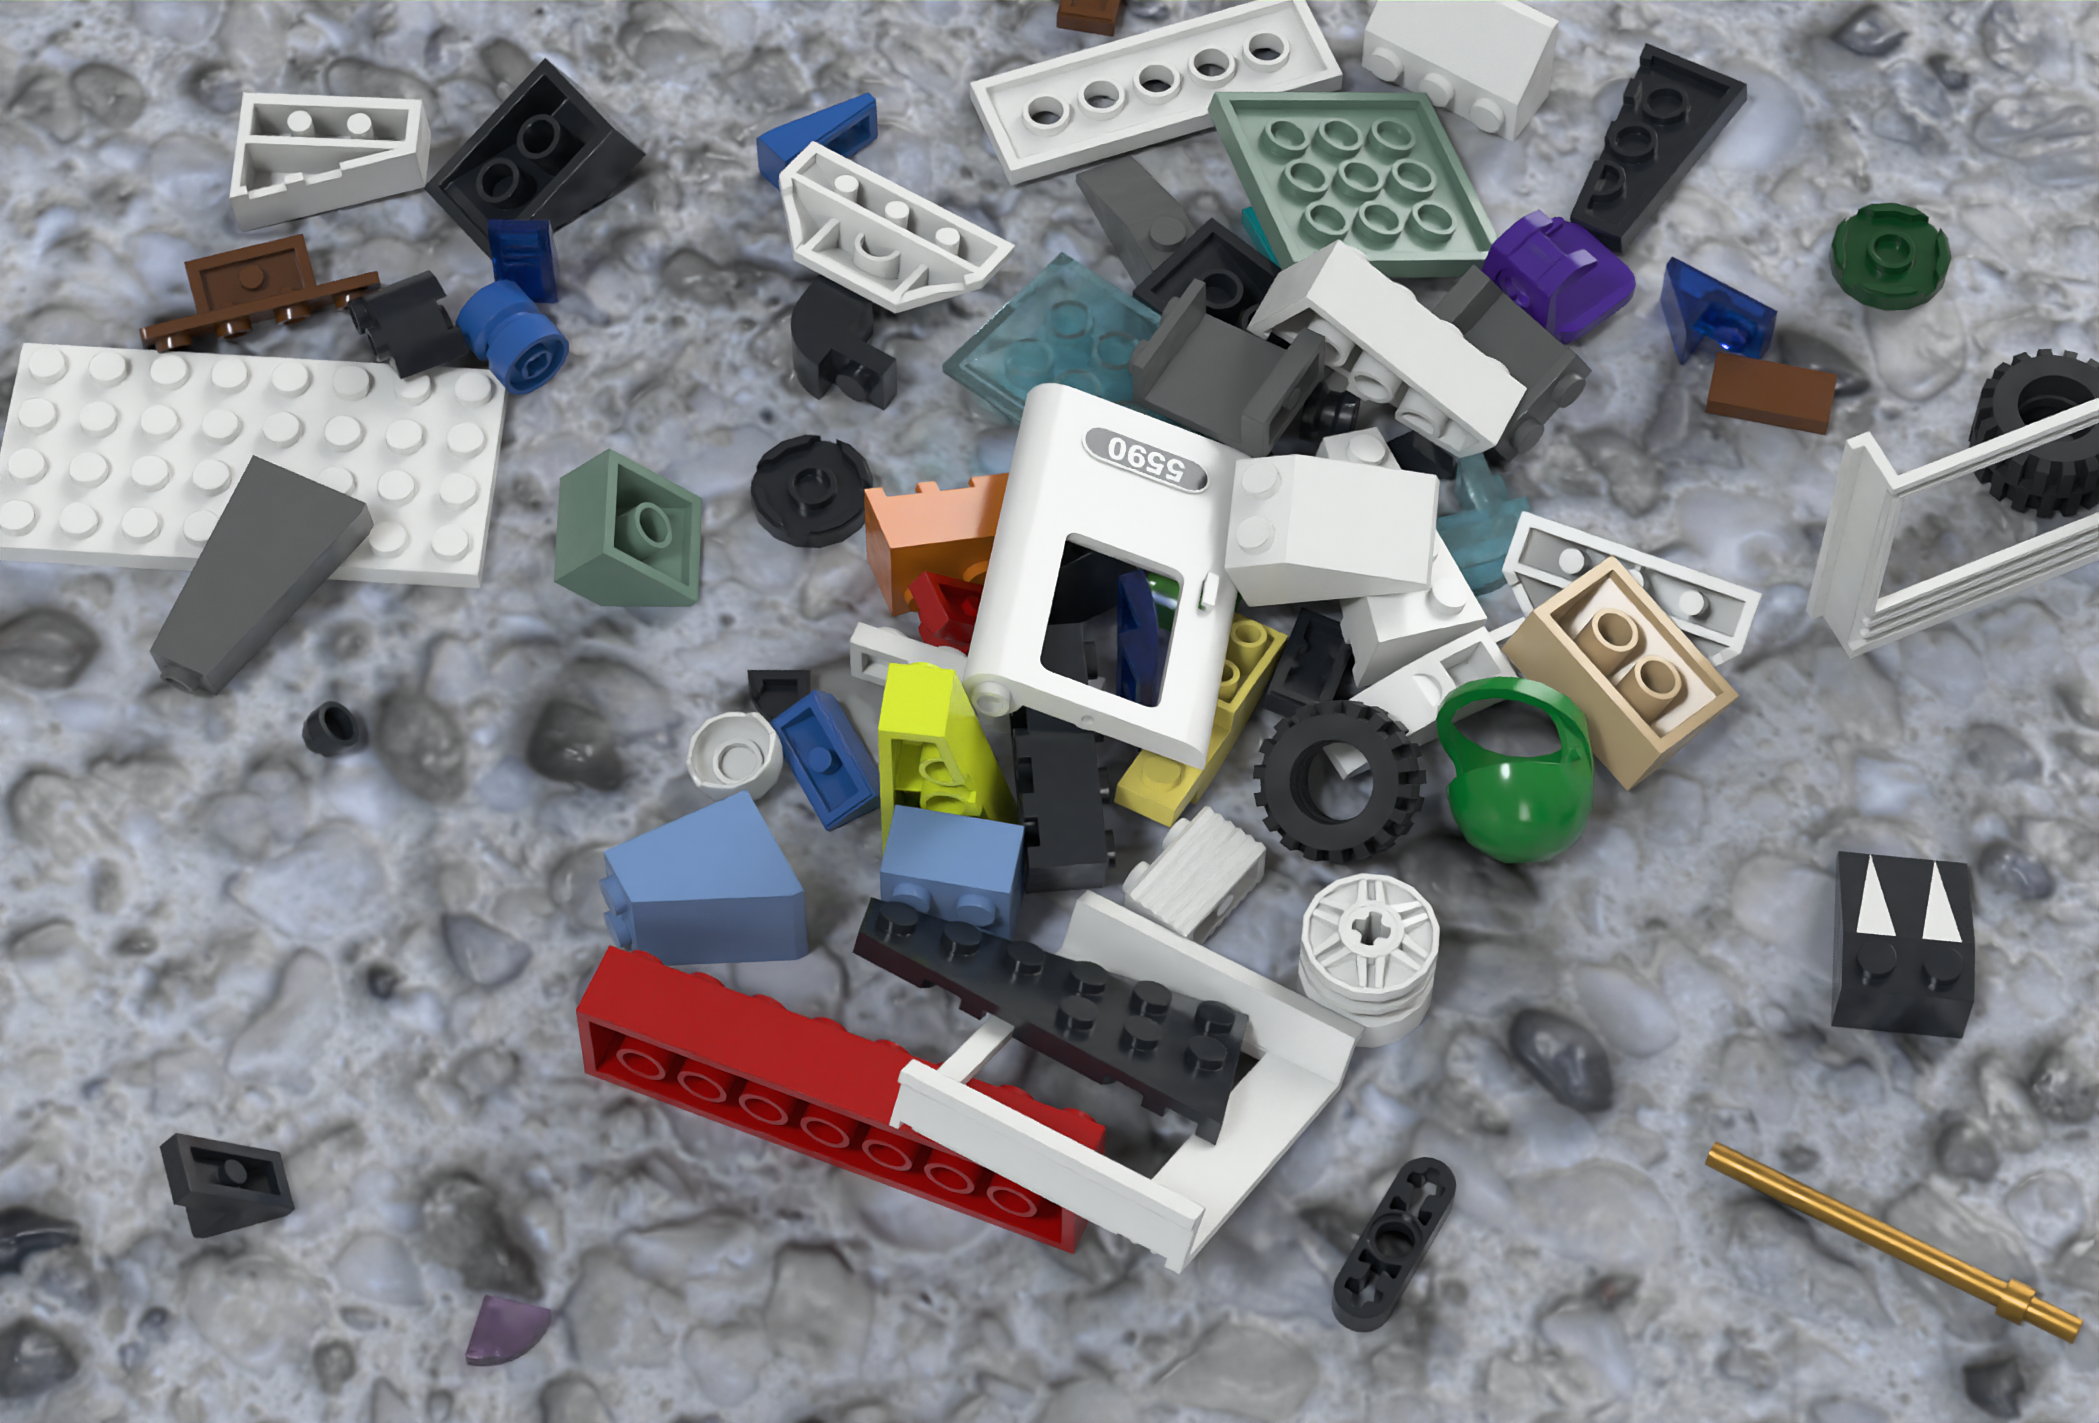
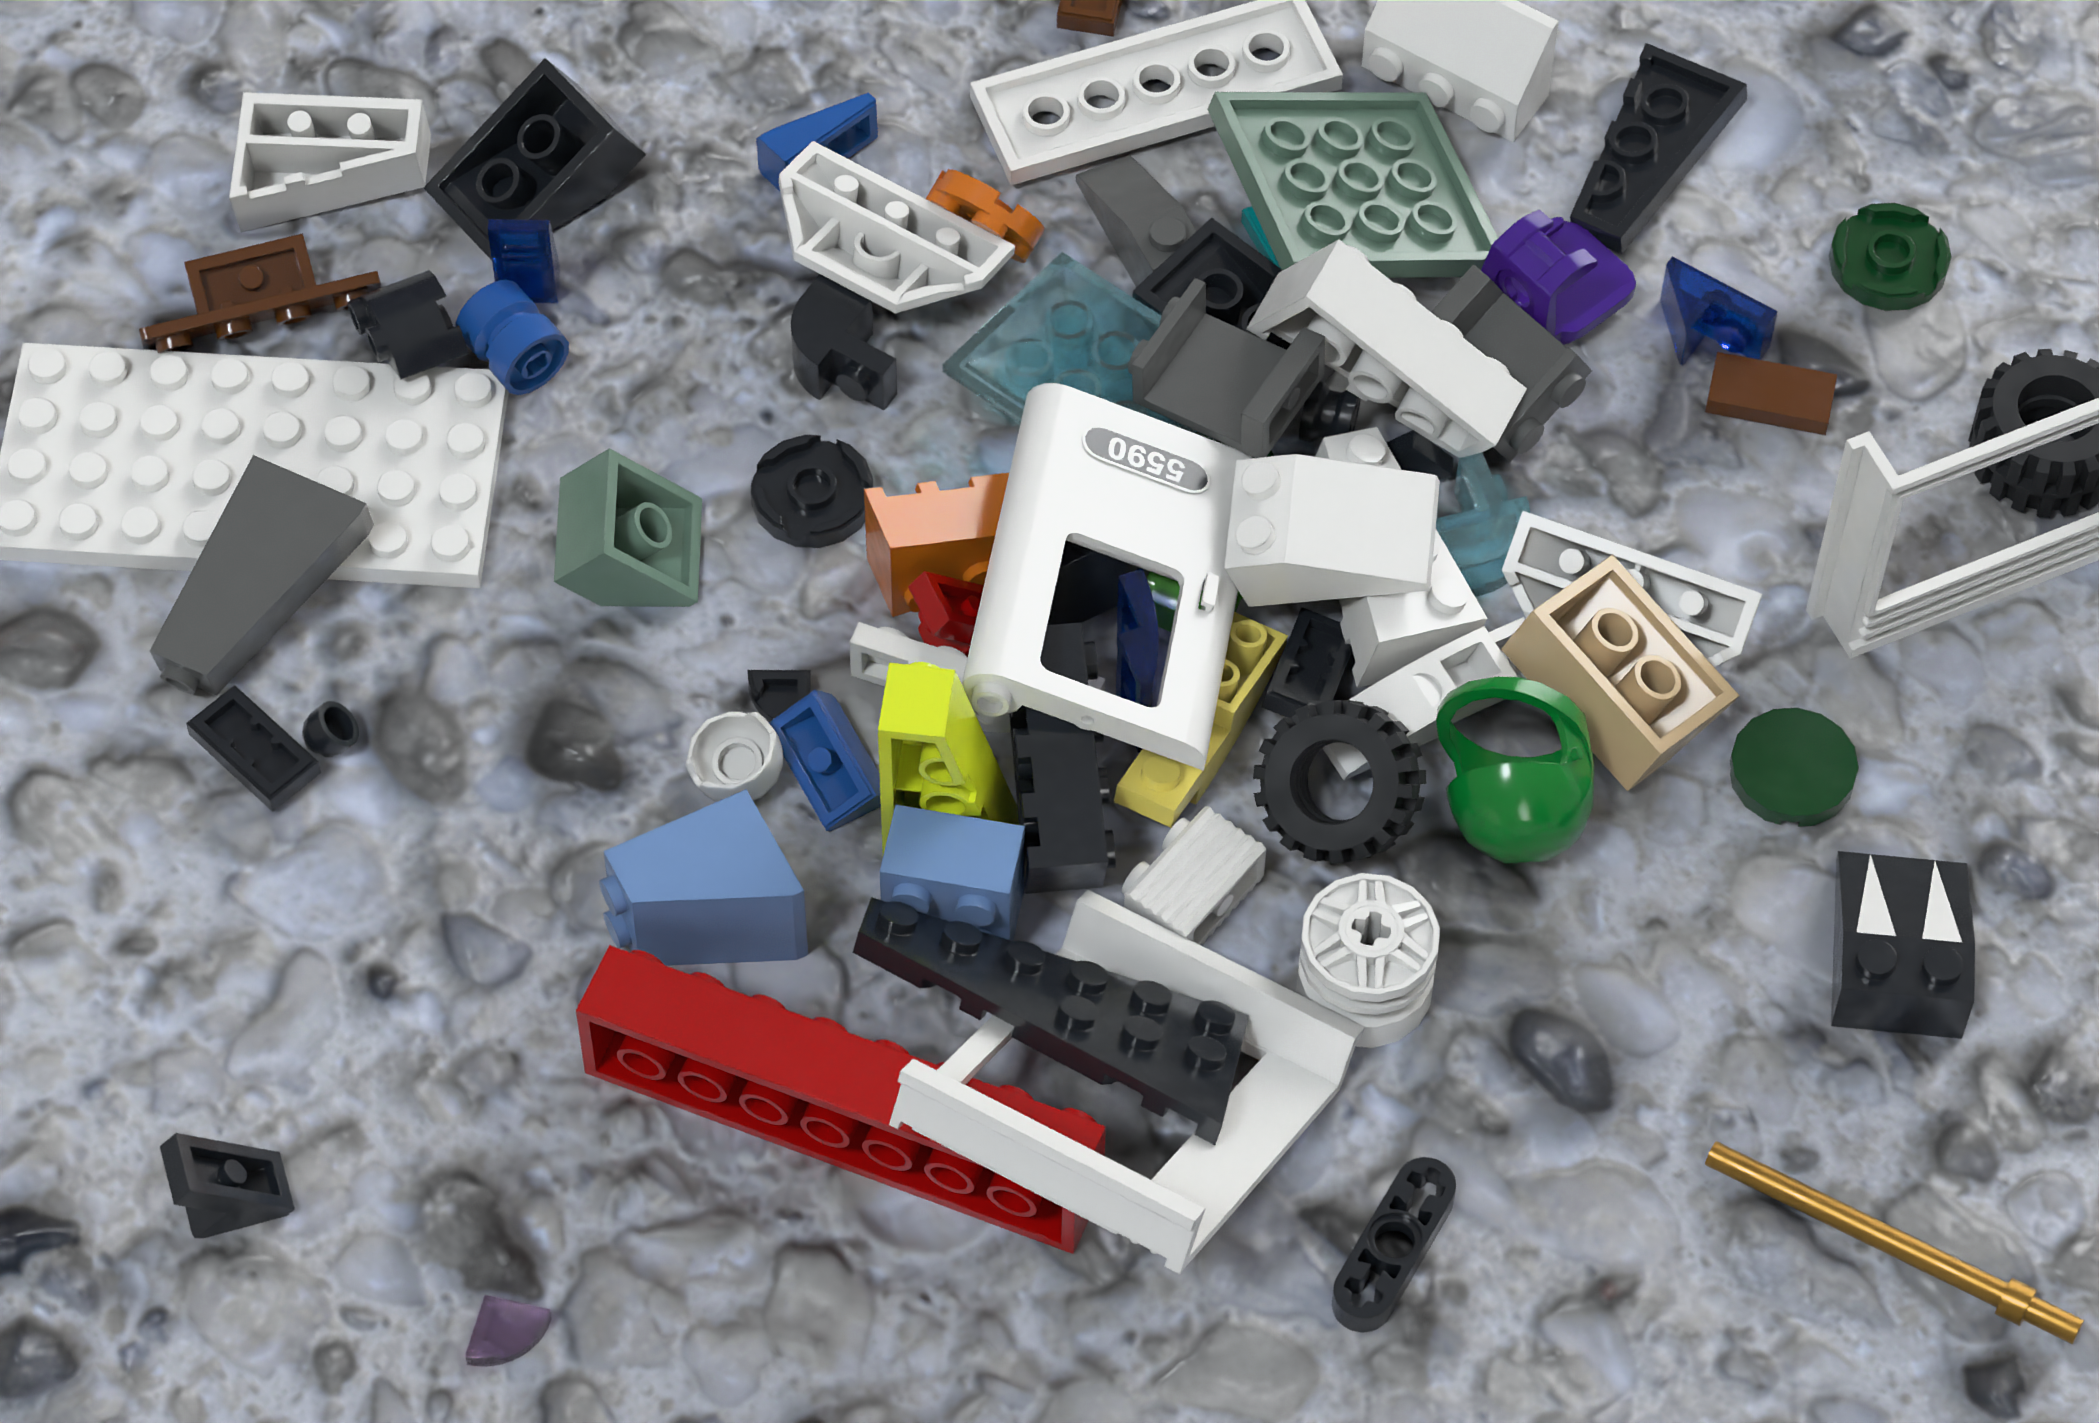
(253, 748): none -> black plate
(981, 206): none -> orange plate
(1793, 766): none -> dark green tile

